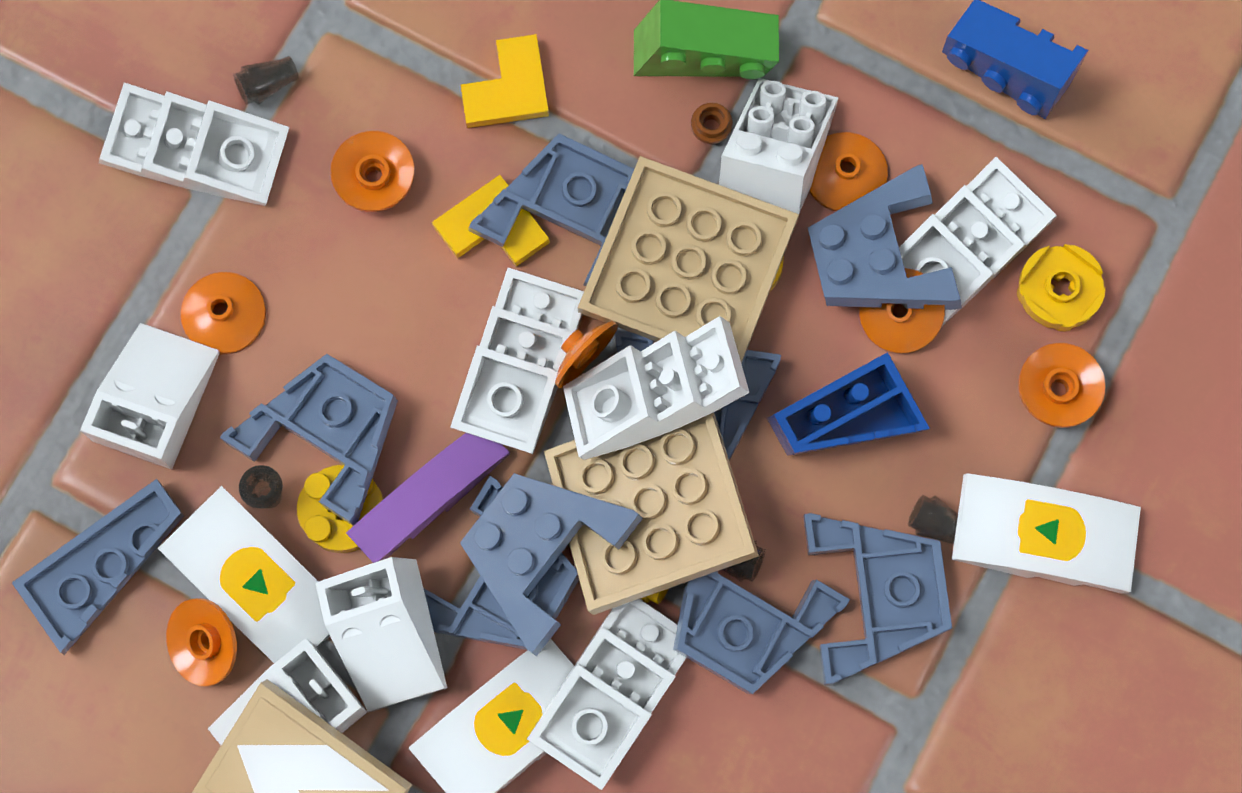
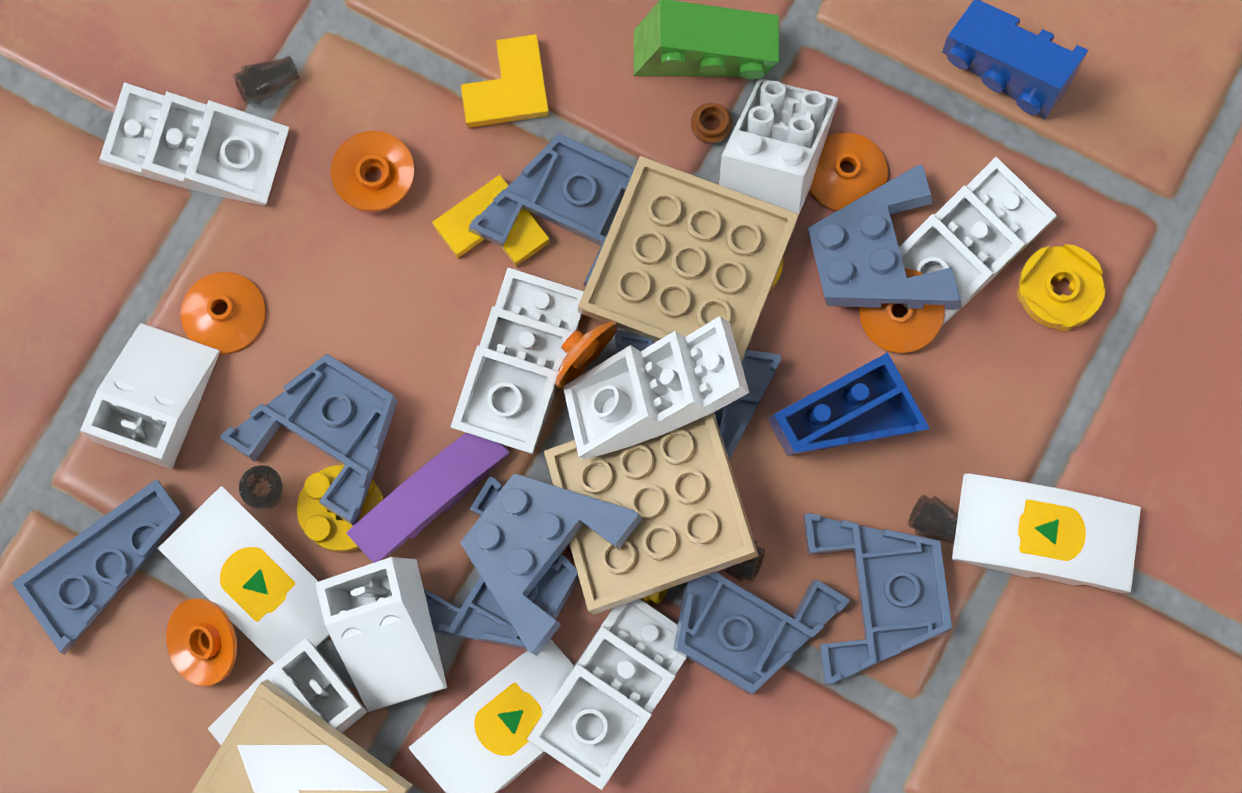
(1073, 369): orange dish -> none

